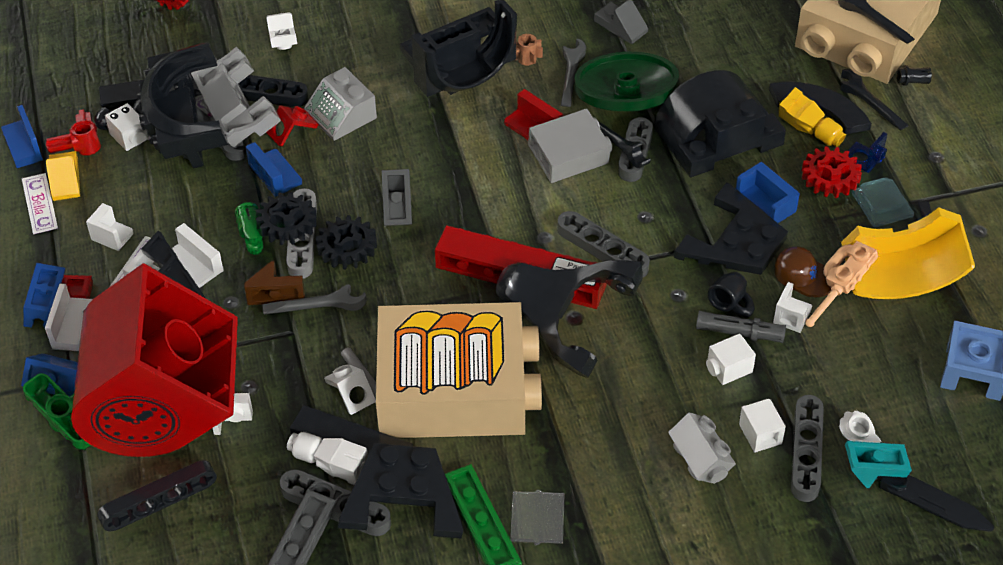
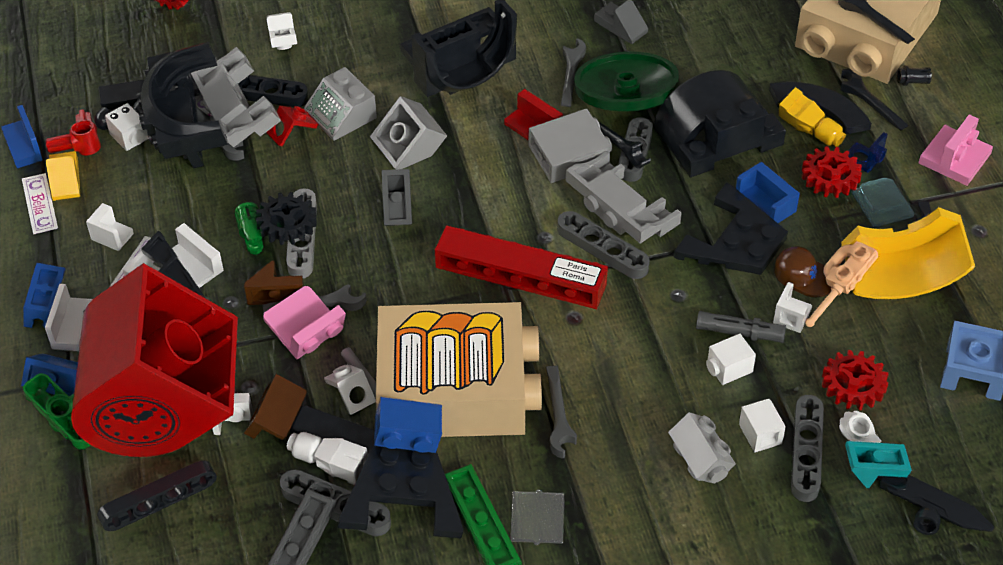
(78, 285): red tile -> none
(272, 169): blue panel -> none
(276, 408): none -> reddish brown panel
(304, 321): none -> bright pink bracket
(346, 242): black gear -> none
(407, 134): none -> light grey slope
(408, 425): none -> blue brick
(528, 49): nougat gear -> none
(549, 292): black animal -> none
(562, 431): none -> dark grey piece
(617, 202): none -> light grey bracket
(728, 292): black piece -> none
(854, 380): none -> red gear
(925, 527): none -> black hinge
(957, 152): none -> bright pink bracket

